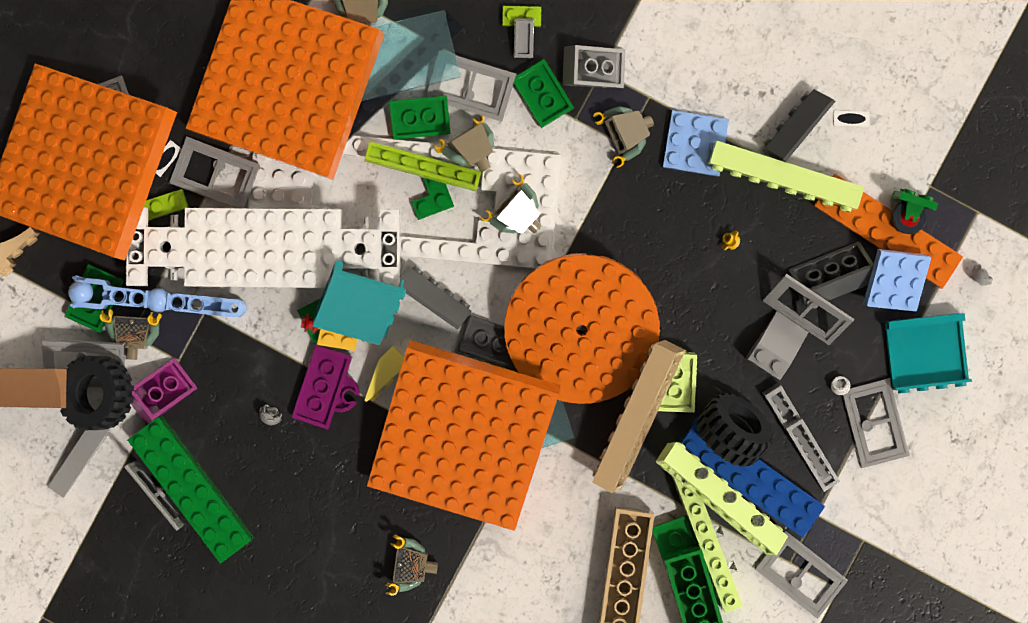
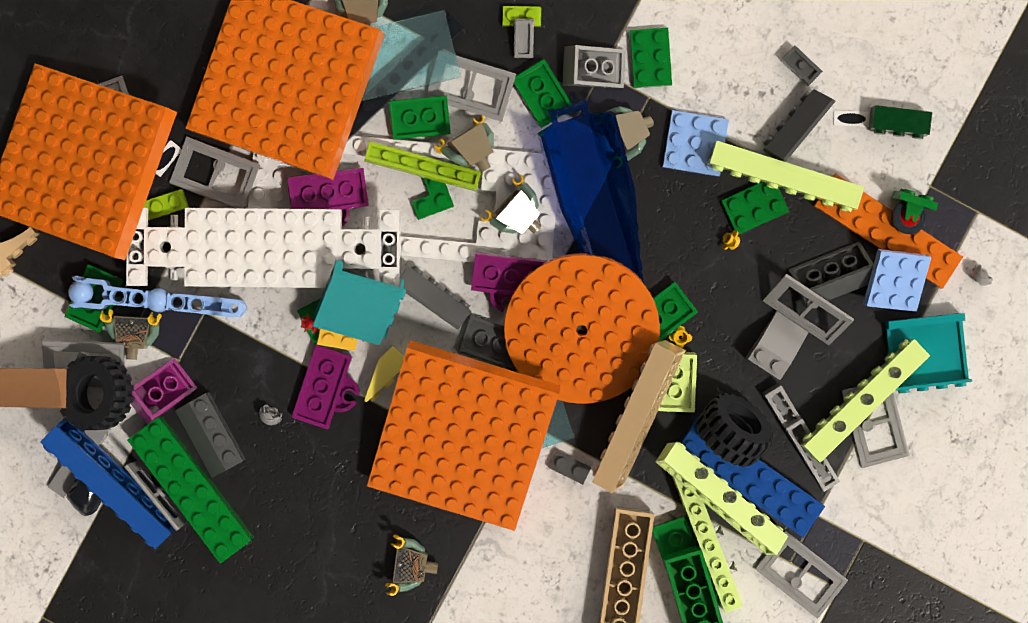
(83, 500): none -> black piece
(107, 481): none -> blue brick
(210, 434): none -> dark grey slope
(317, 192): none -> magenta plate
(500, 275): none -> magenta plate
(570, 467): none -> dark grey plate
(593, 183): none -> clear blue windscreen
(650, 57): none -> green plate
(672, 309): none -> green plate
(680, 332): none -> yellow plate
(754, 207): none -> green plate
(801, 65): none -> dark grey plate
(840, 385): white plate -> none
(864, 399): none -> yellowish green piece
(900, 121): none -> dark green brick

